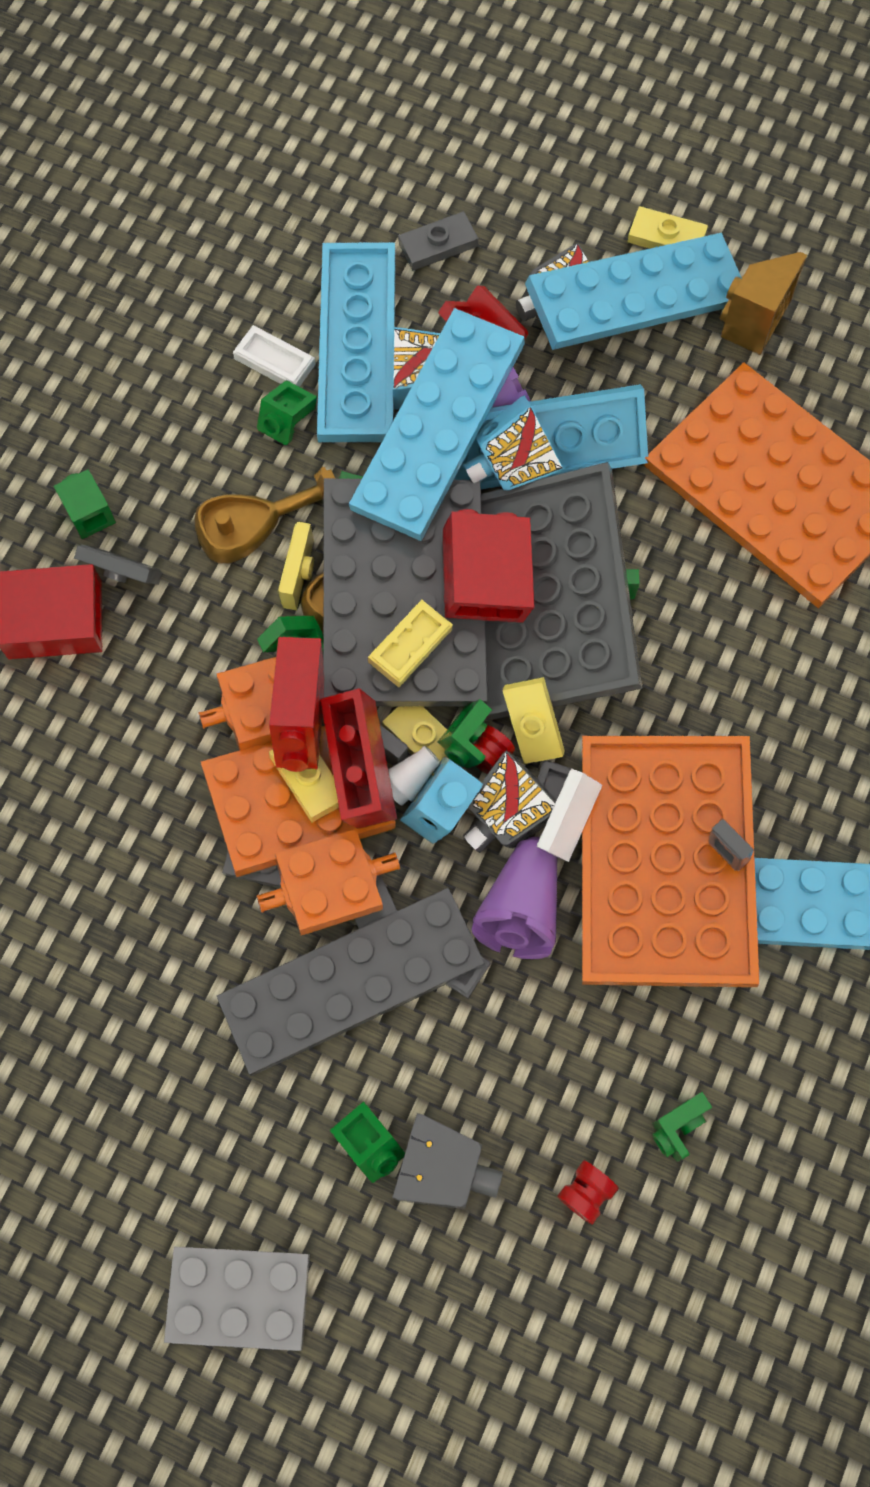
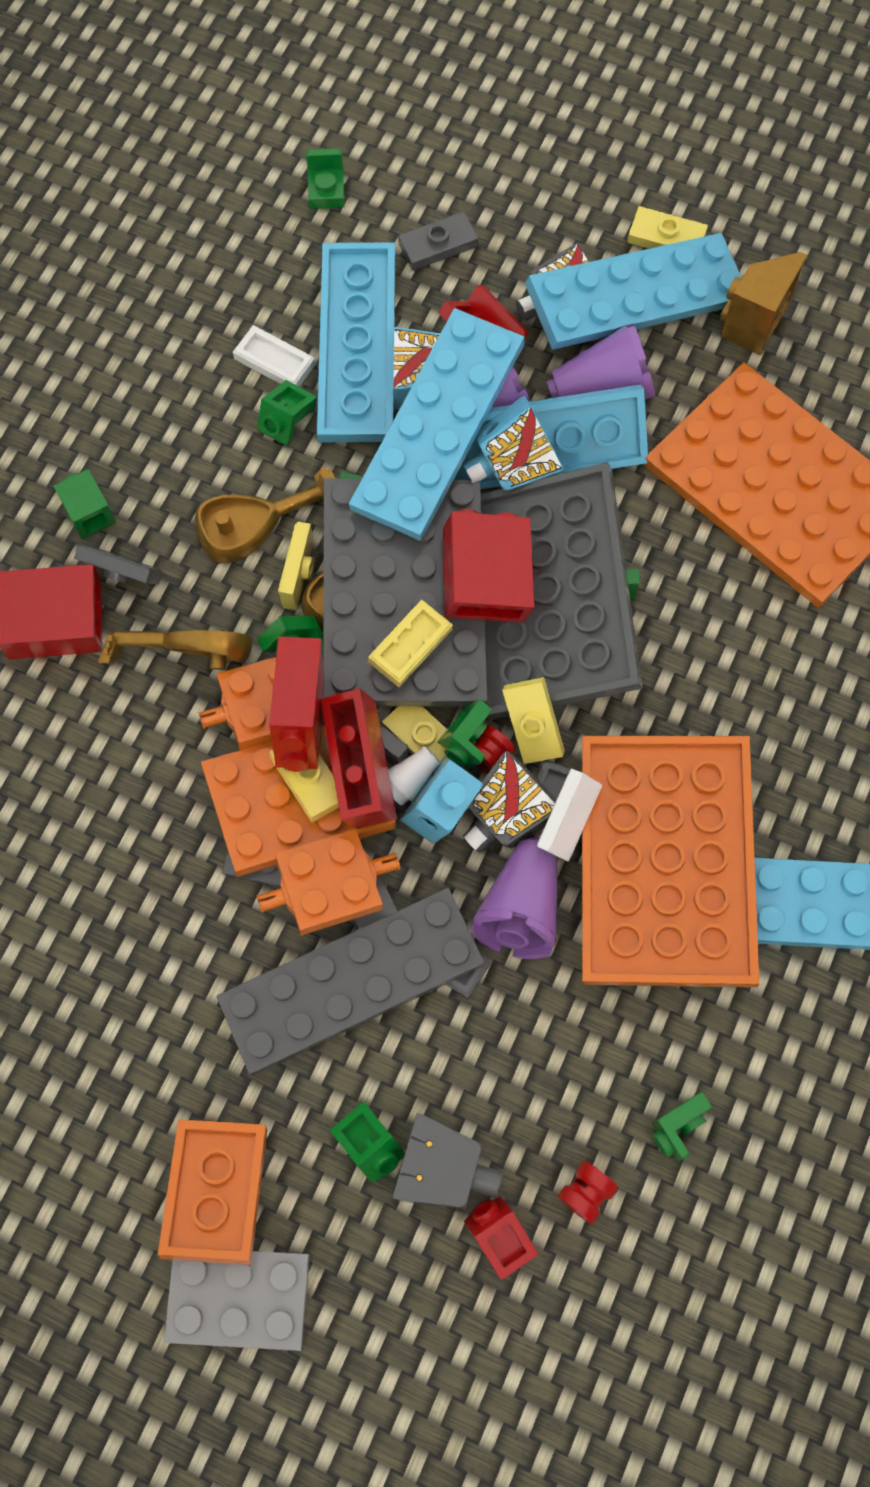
(208, 643): none -> pearl gold piece
(213, 1192): none -> orange plate
(325, 178): none -> green bracket
(500, 1236): none -> red bracket
(606, 365): none -> medium lavender cone
(730, 845): dark grey tile -> none

